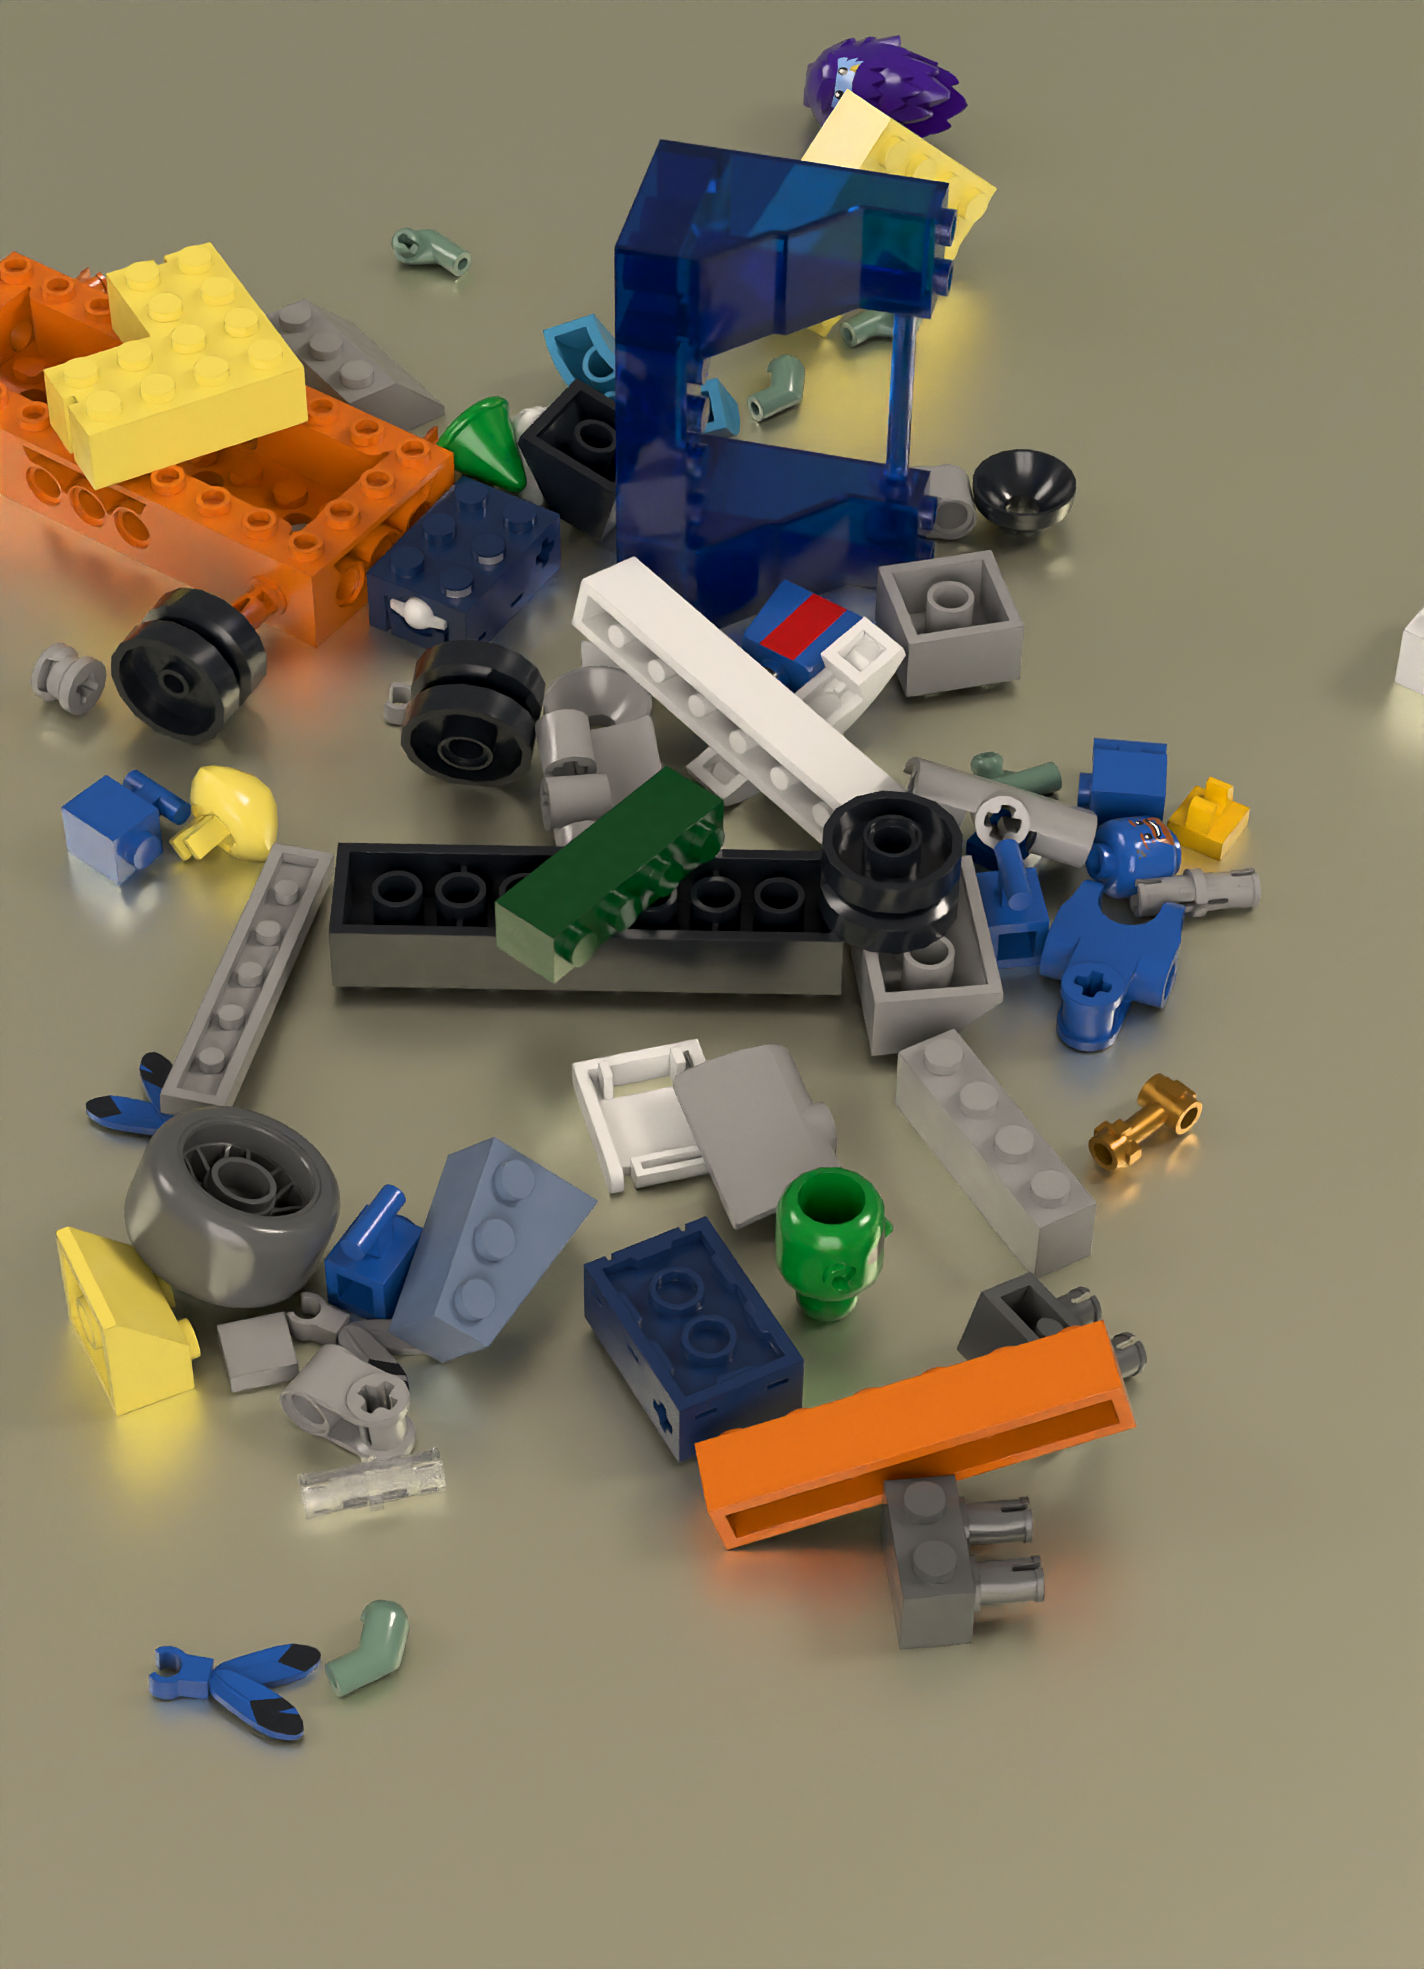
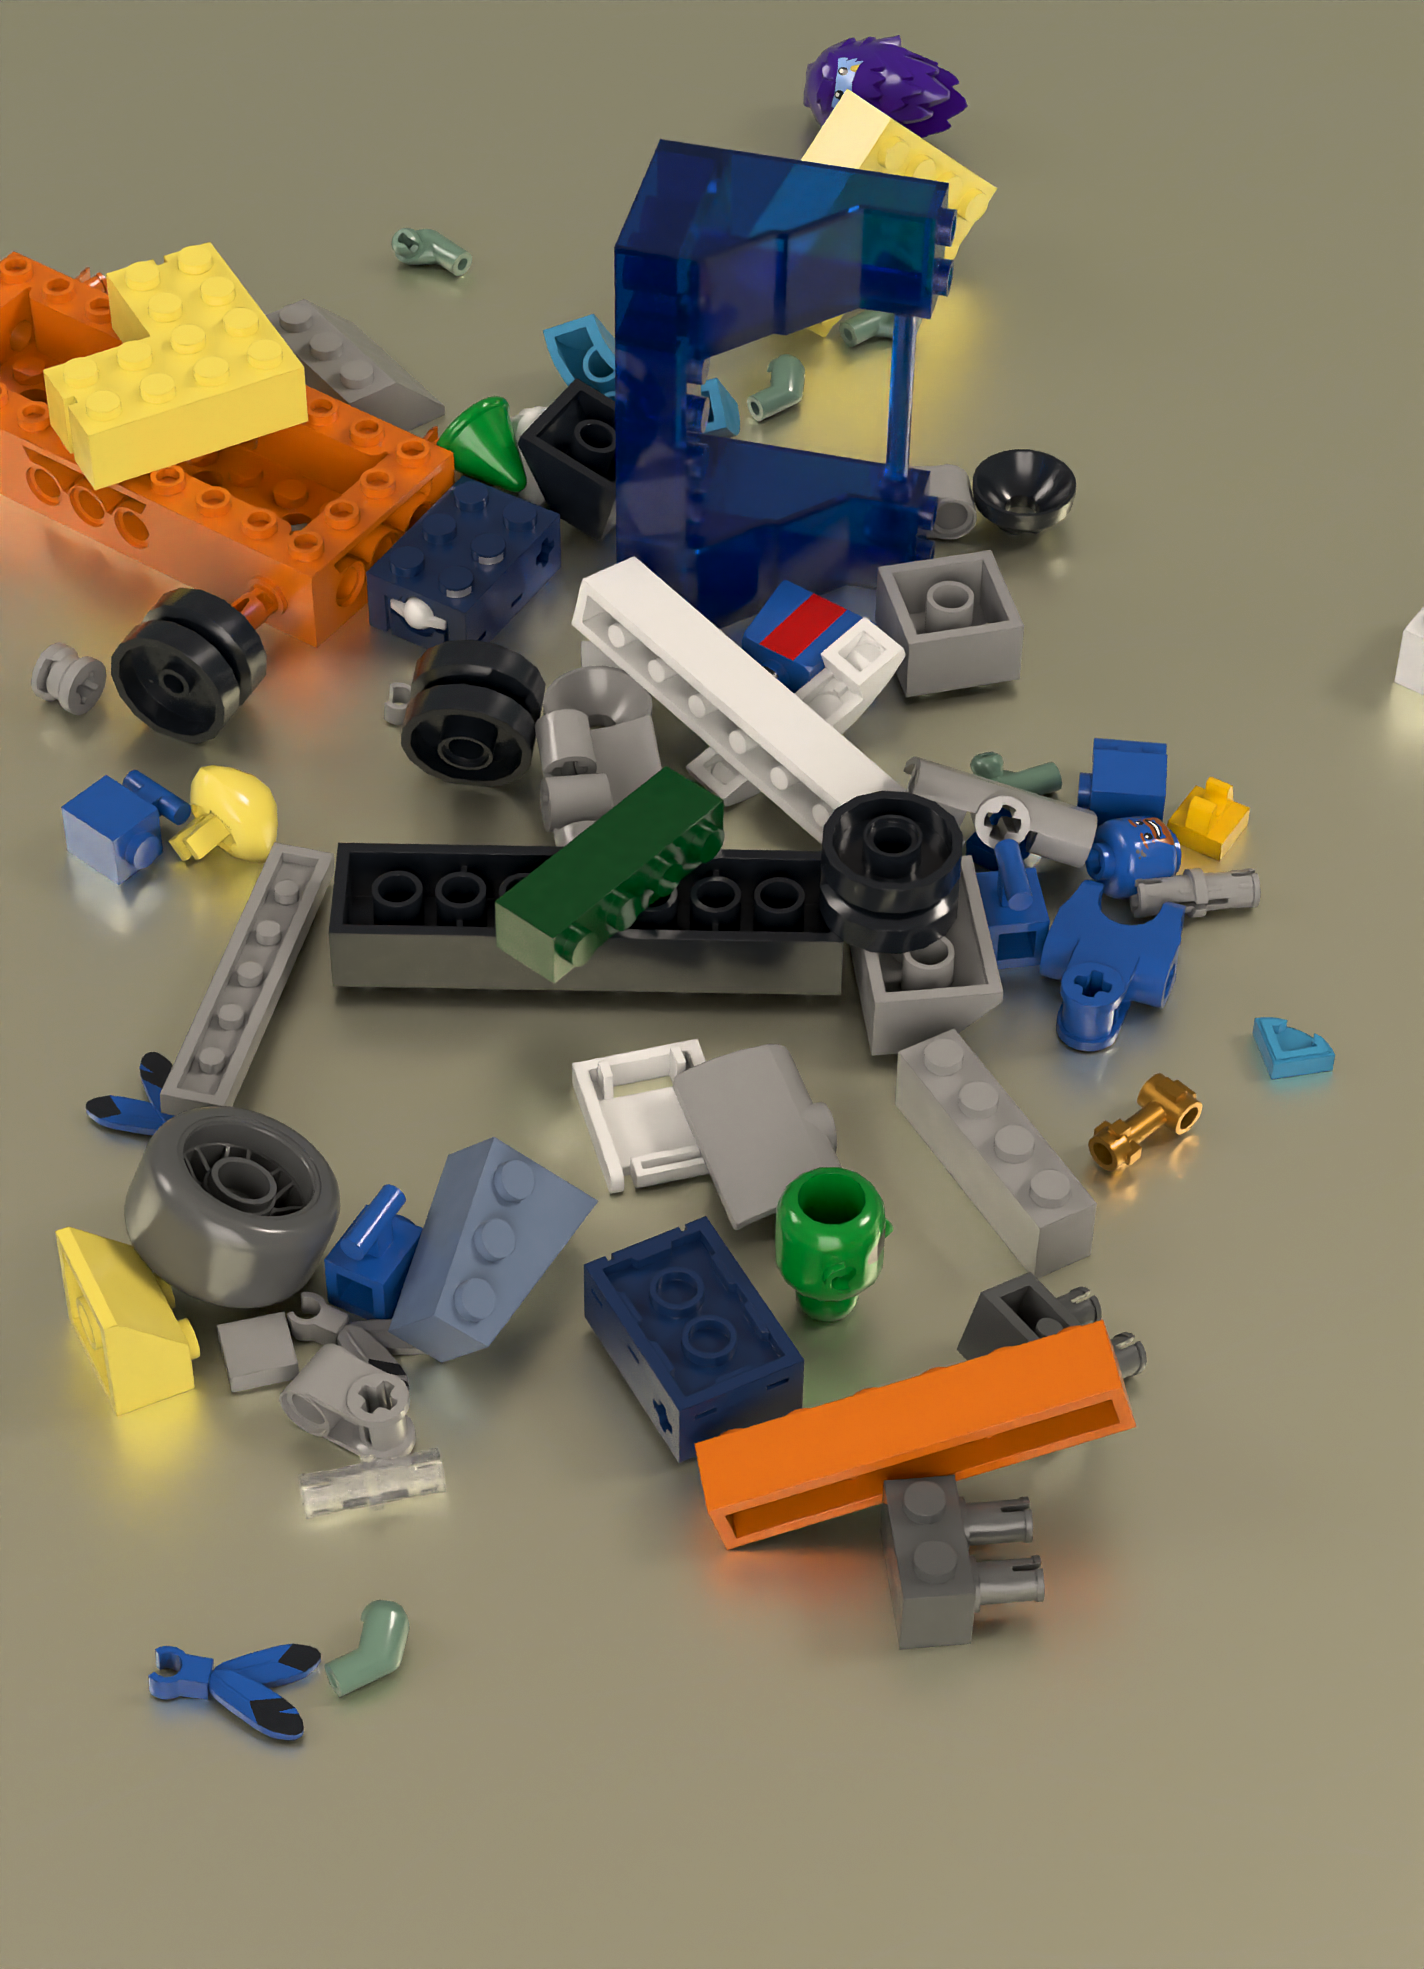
(1289, 1050): none -> dark azure tile

